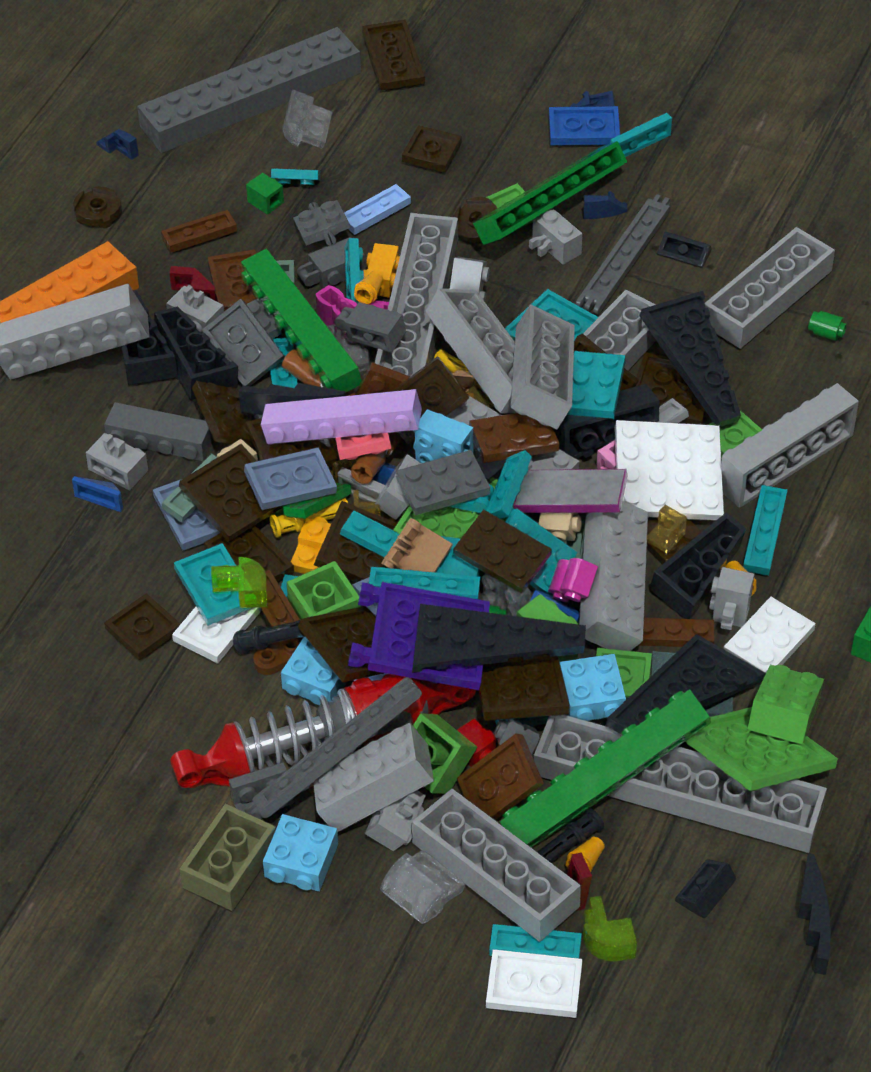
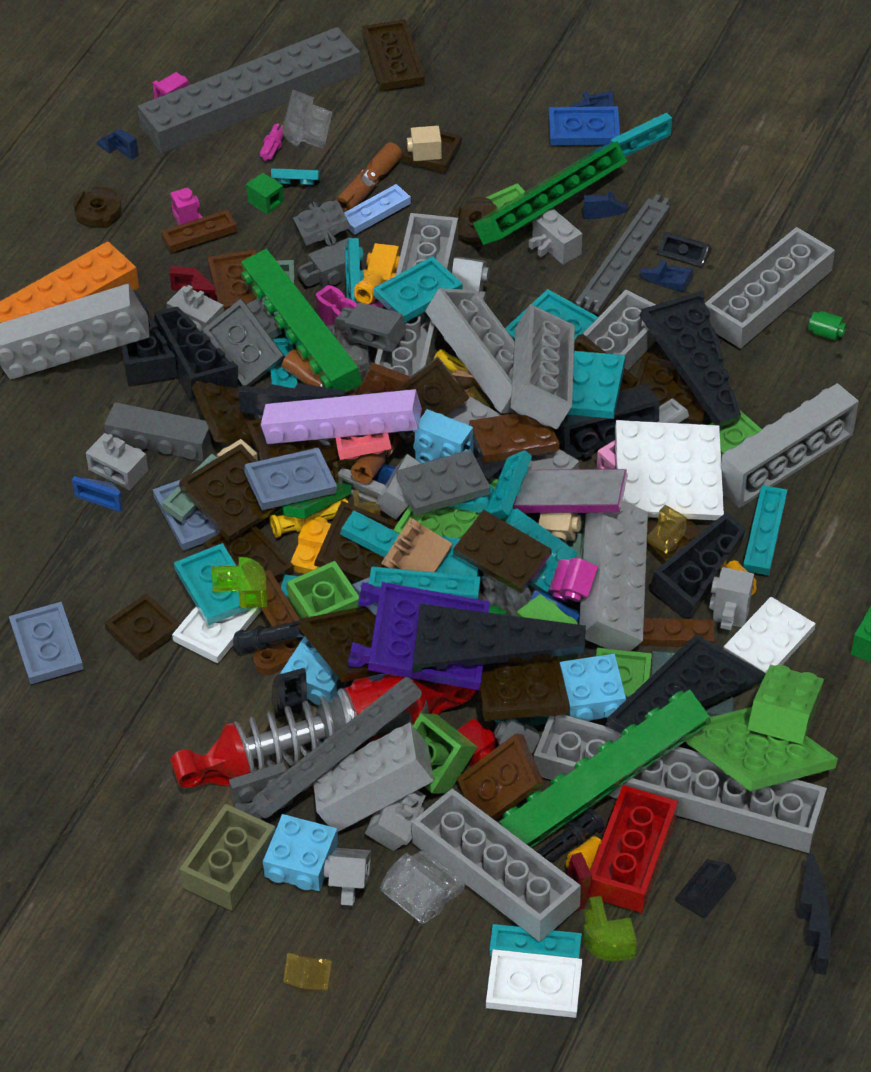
(46, 643): none -> sand blue plate
(169, 84): none -> dark pink brick
(185, 206): none -> dark pink brick
(272, 142): none -> dark pink axle
(289, 690): none -> black slope
(307, 971): none -> clear yellow panel
(348, 870): none -> light grey brick
(376, 169): none -> dark orange piece
(415, 288): none -> teal plate
(425, 143): none -> tan brick
(632, 848): none -> red brick
(669, 277): none -> dark blue slope

